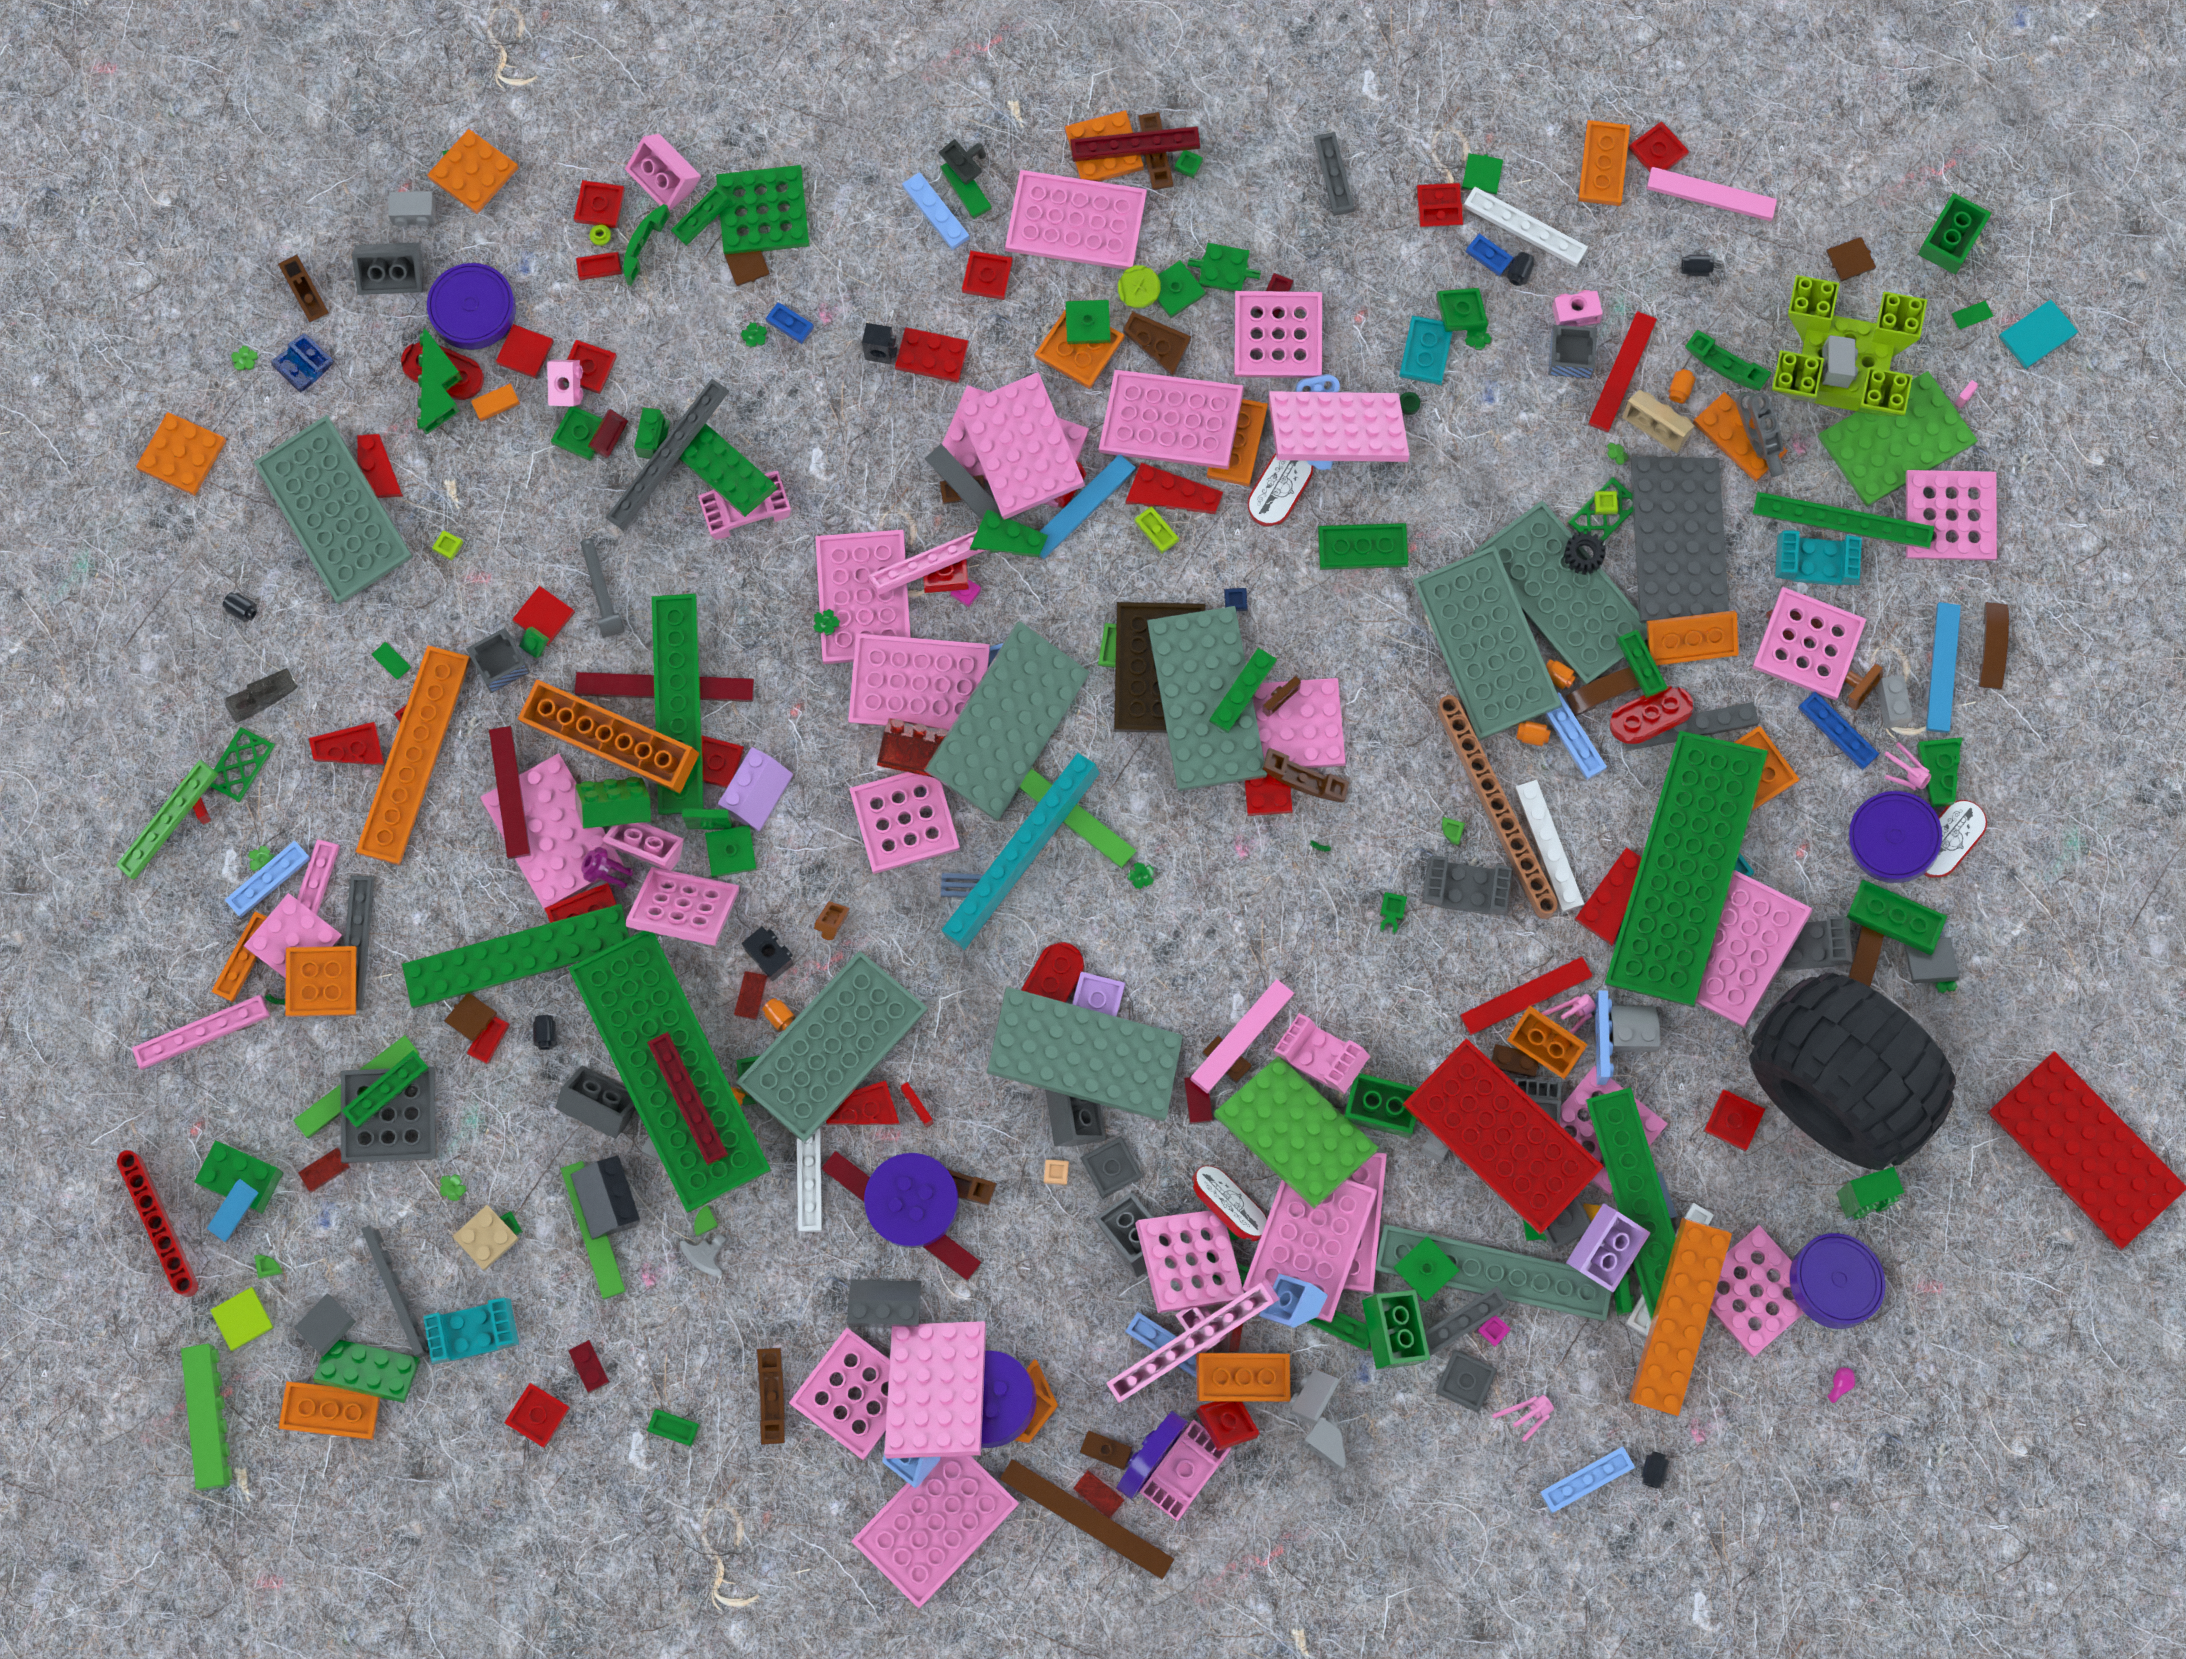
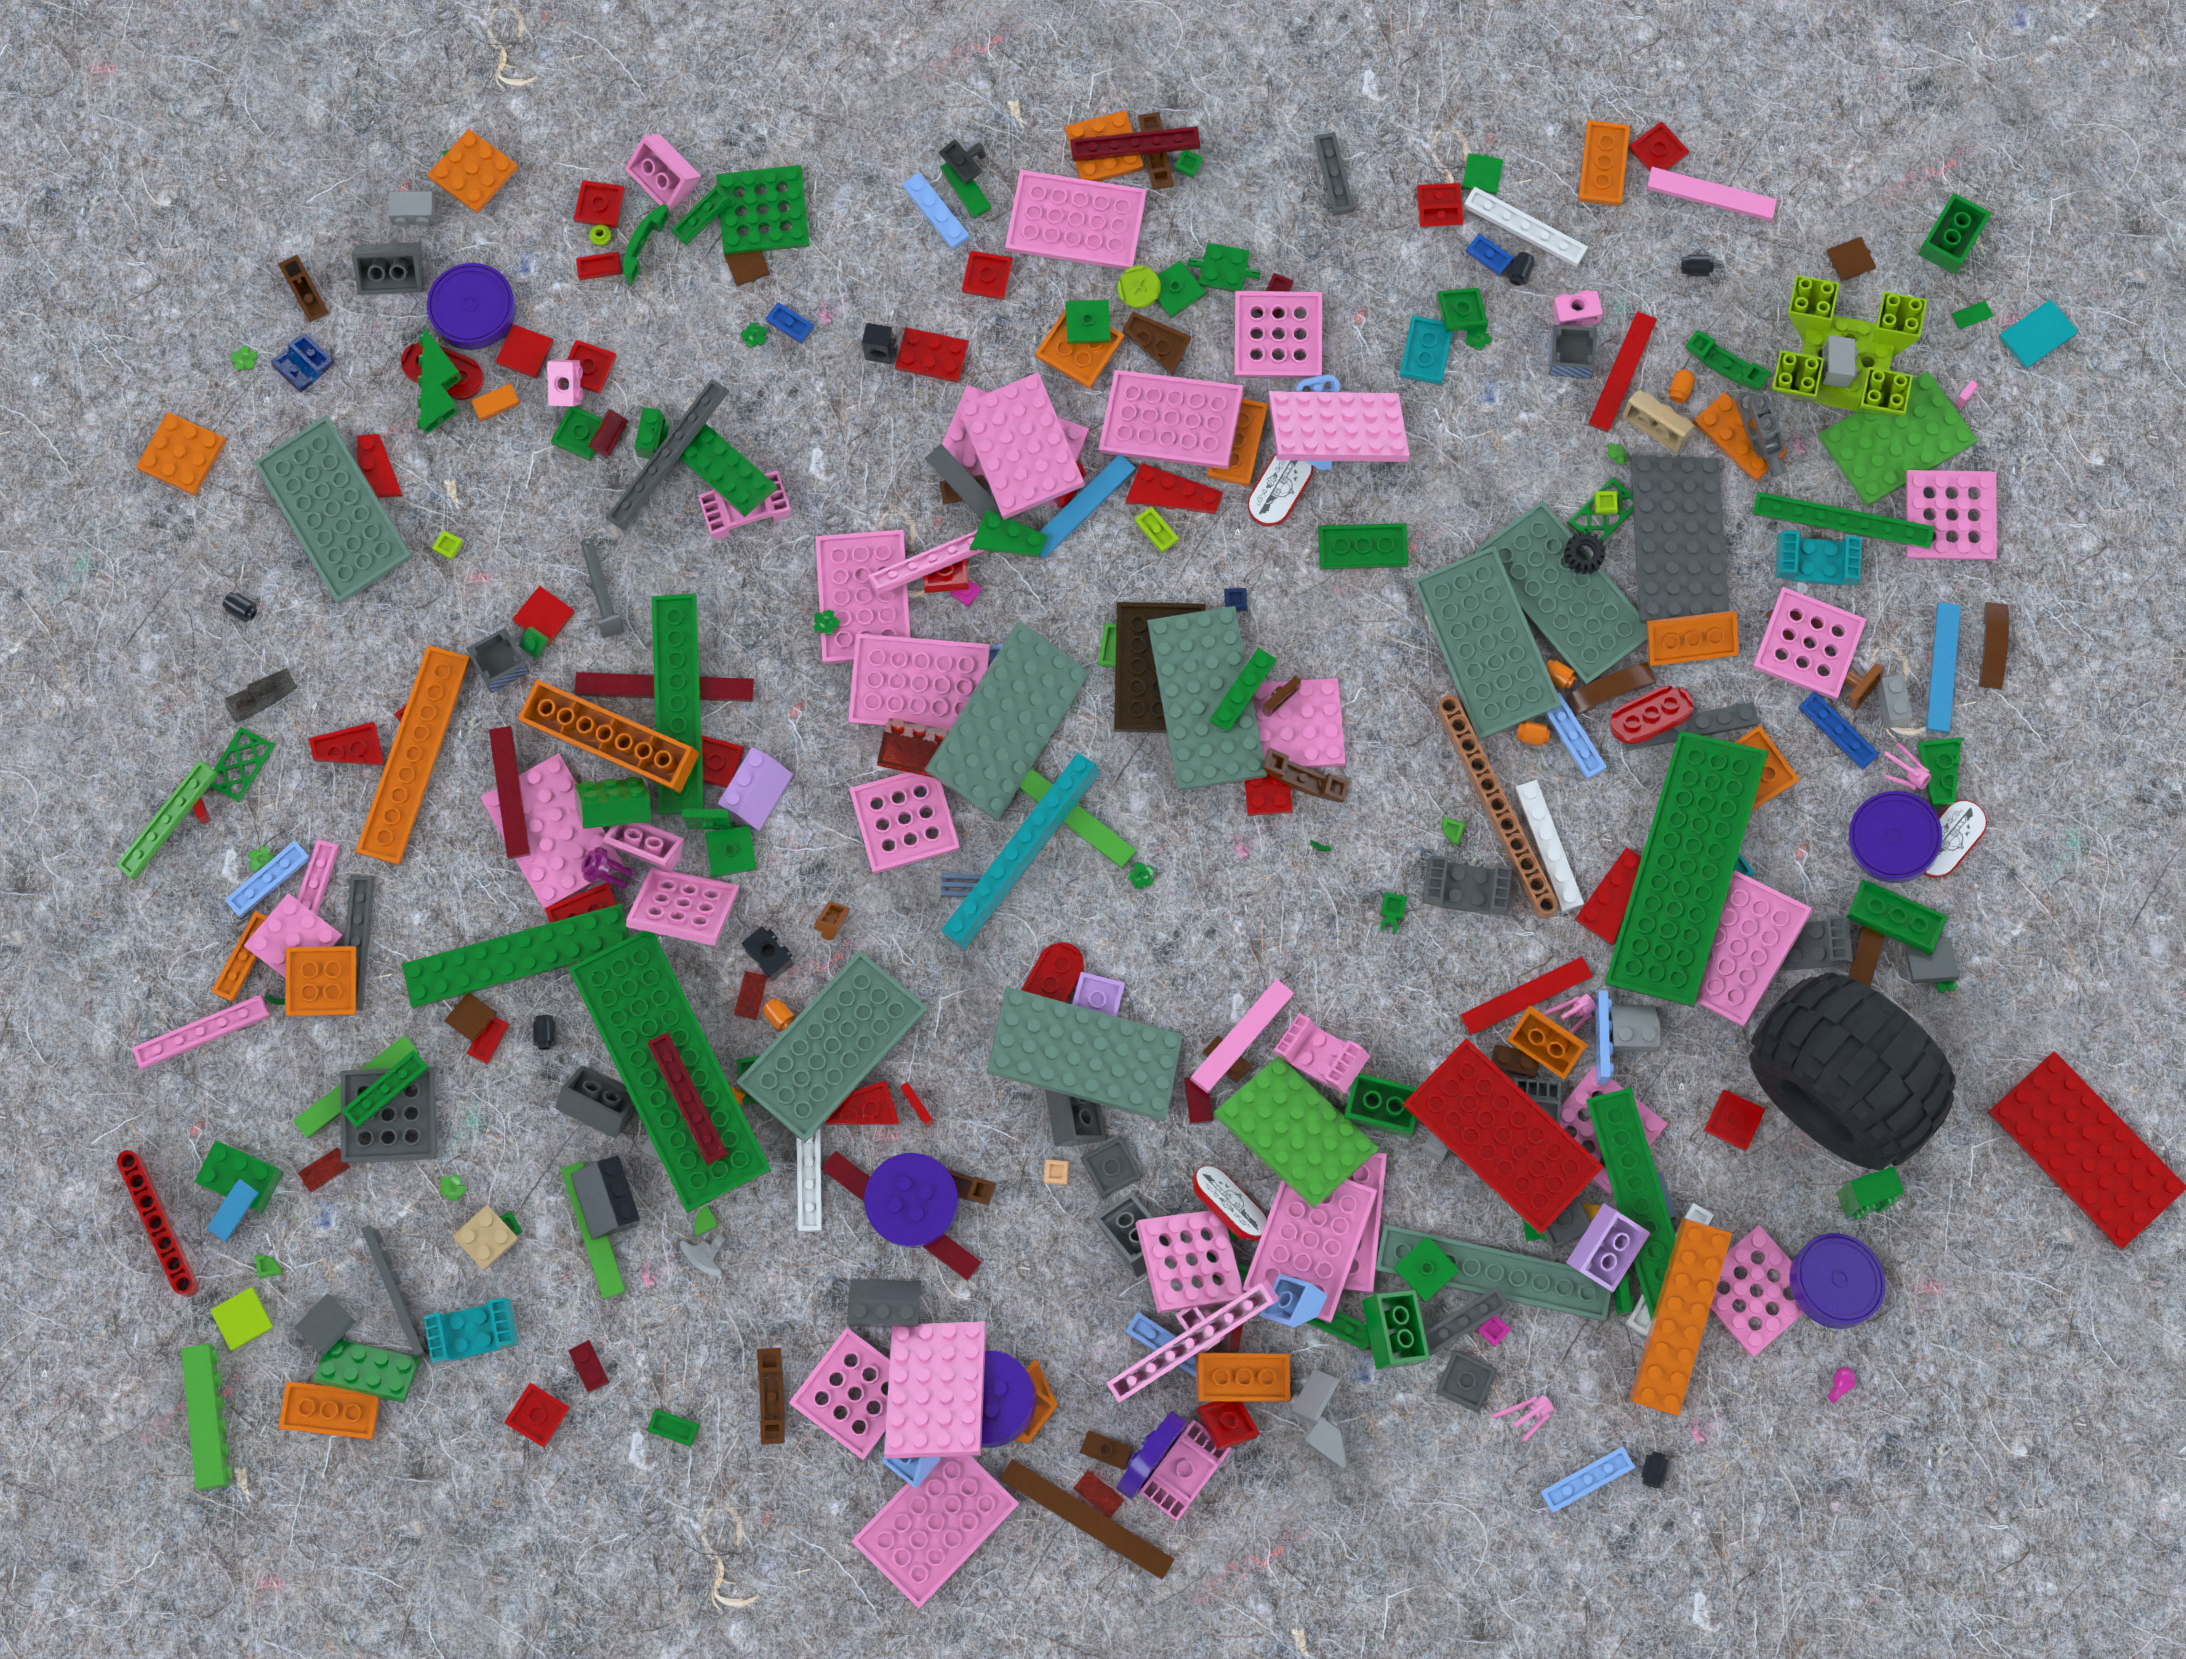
(391, 660): green sticker -> none
(1409, 403): dark green tile -> none
(1642, 663): green tile -> none

